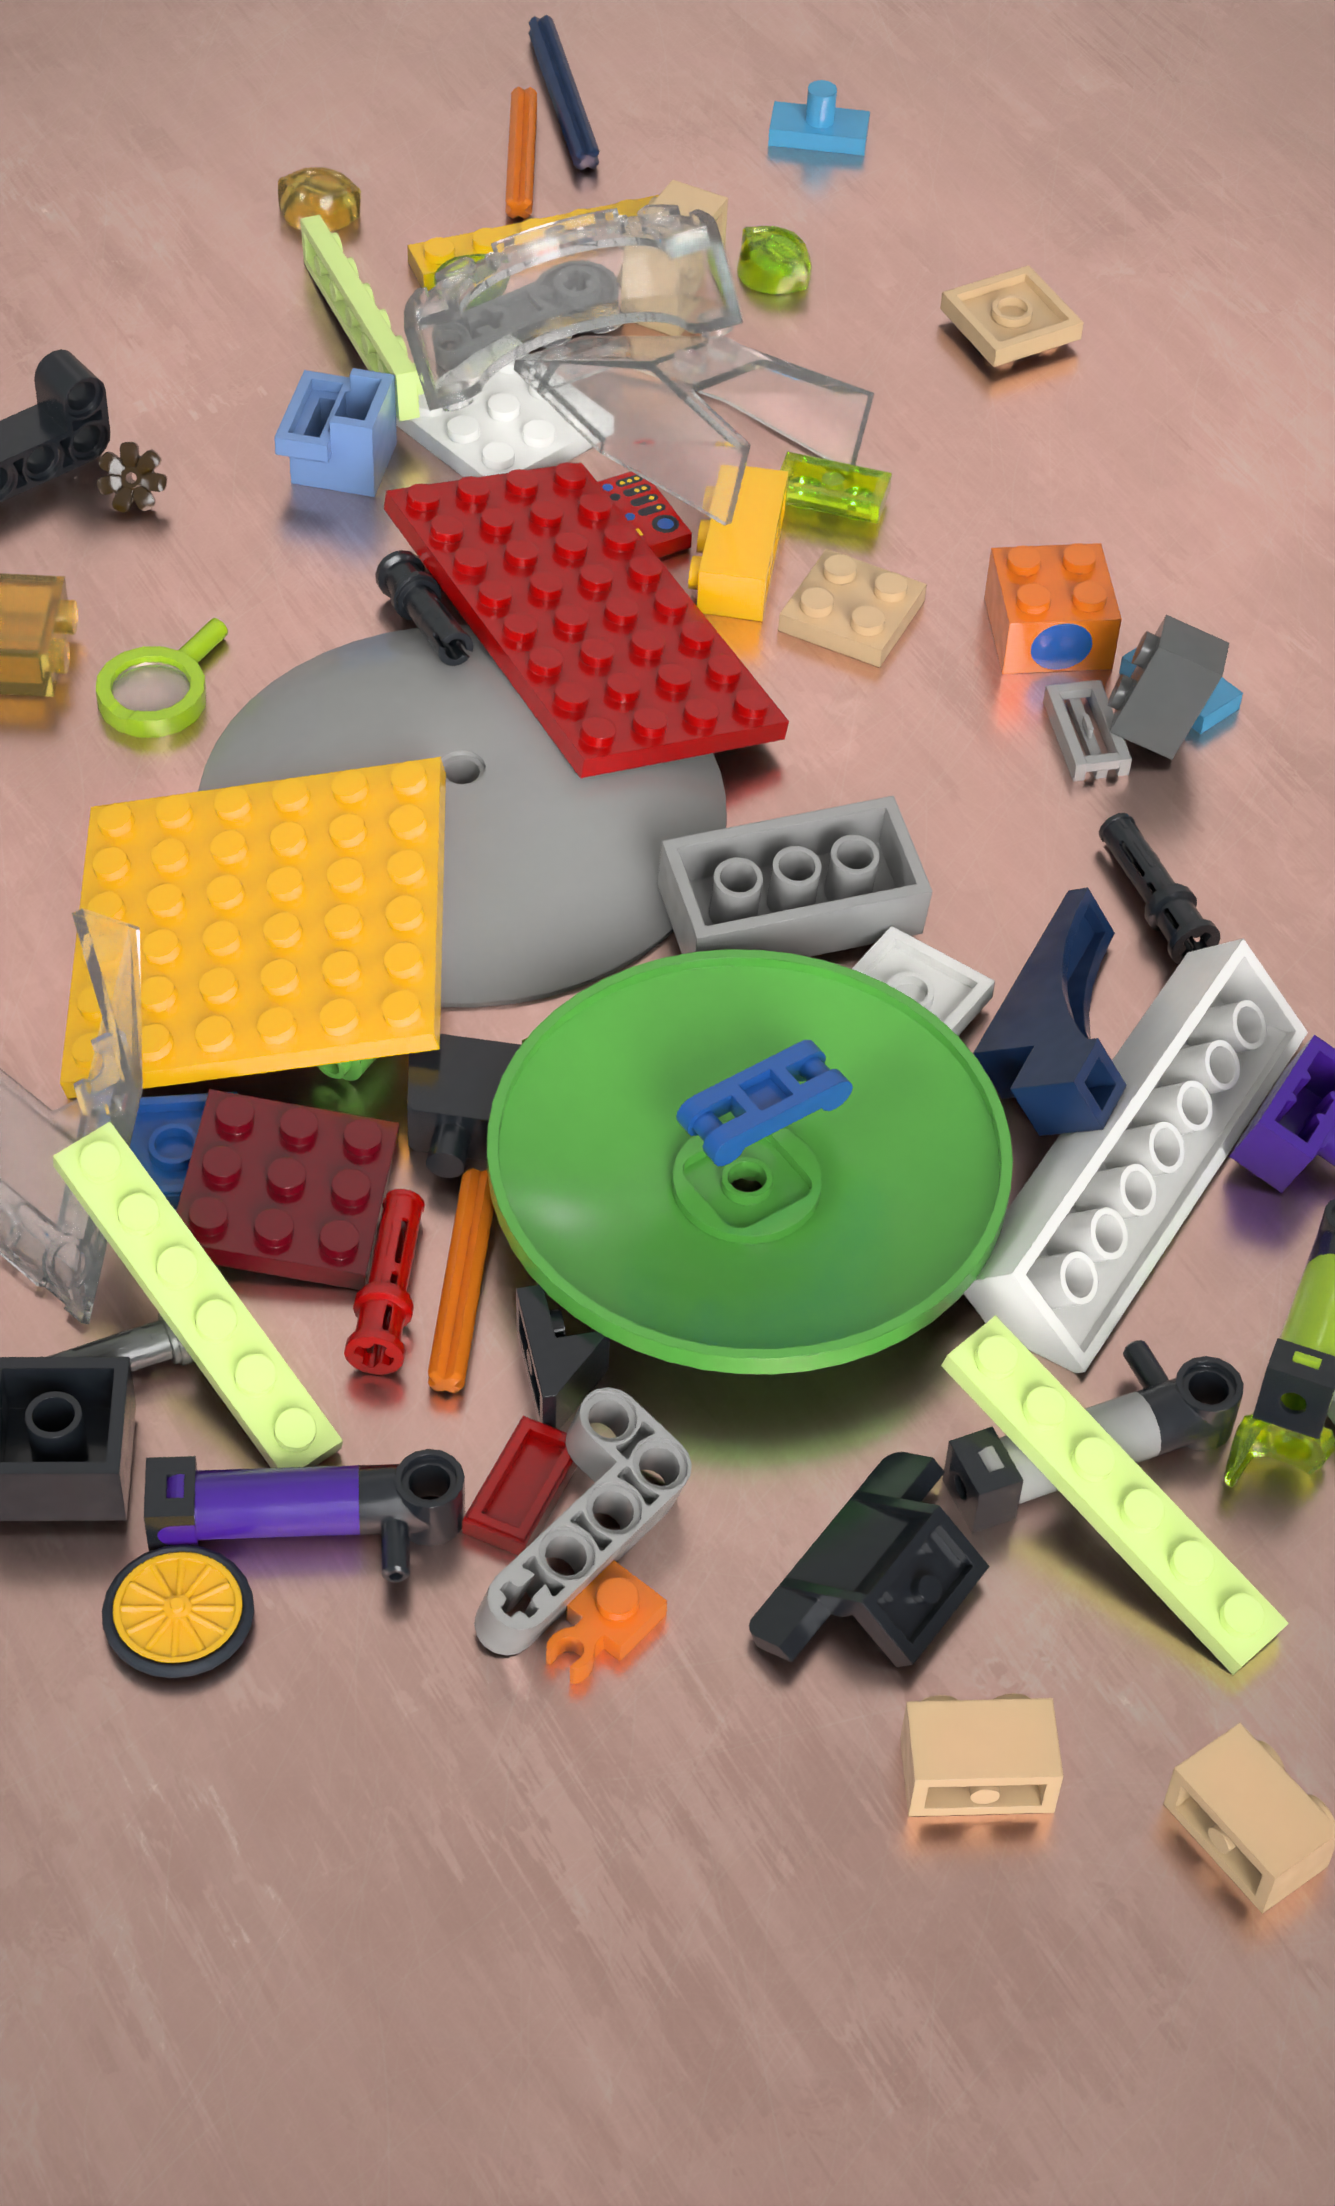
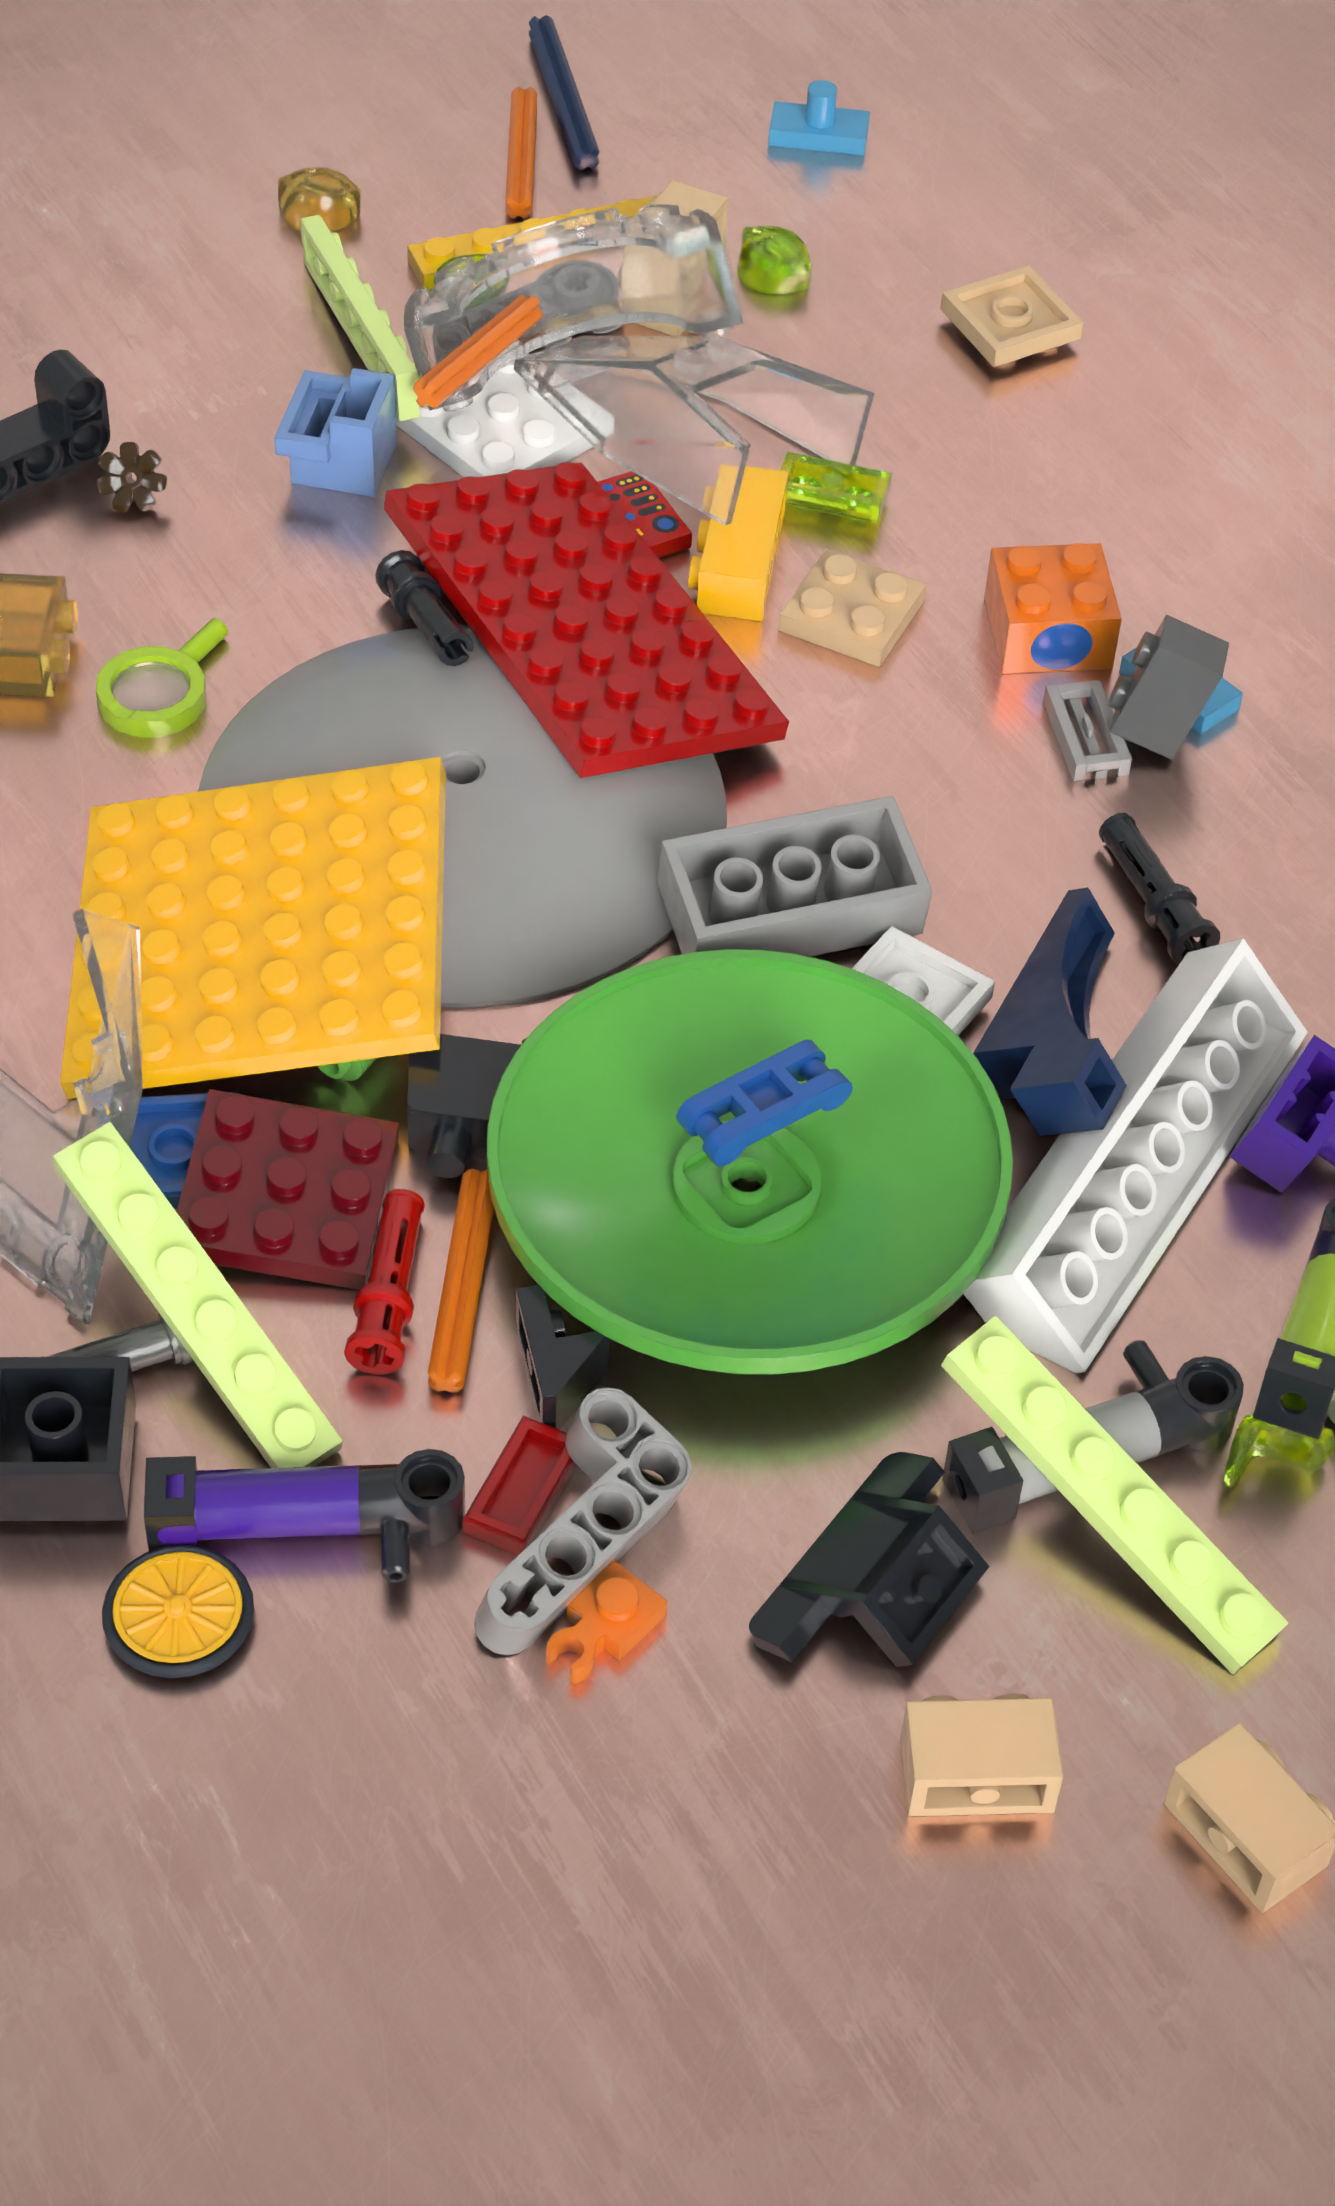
(477, 351): none -> orange axle

